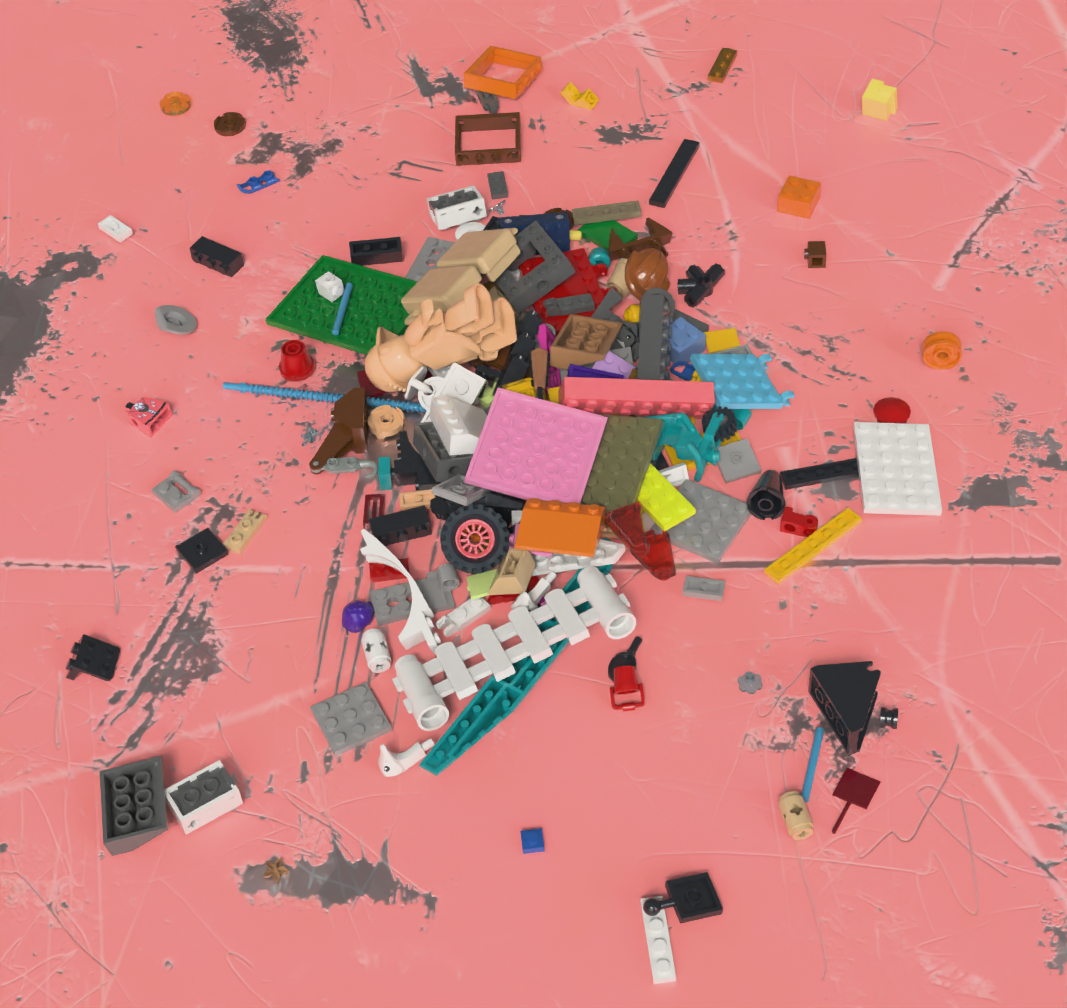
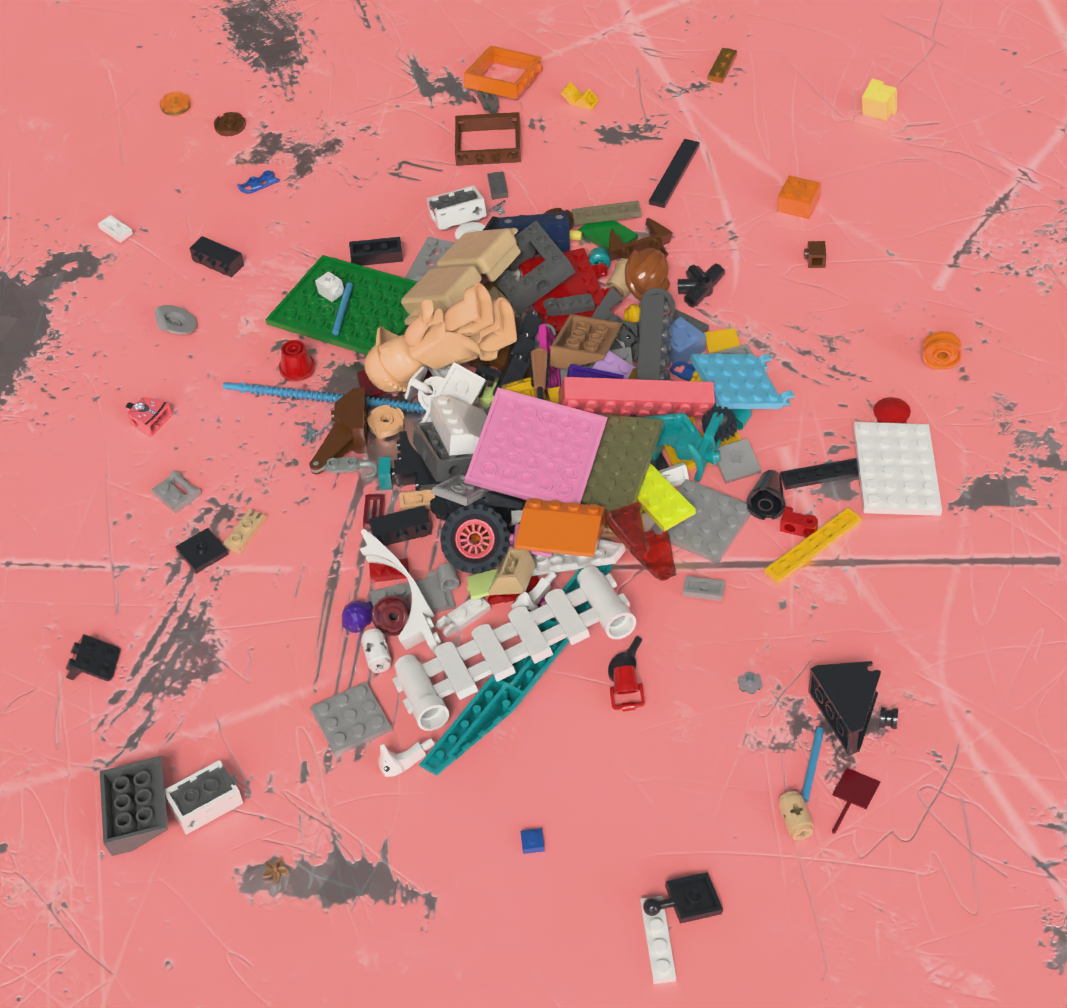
(381, 614): none -> dark red piece

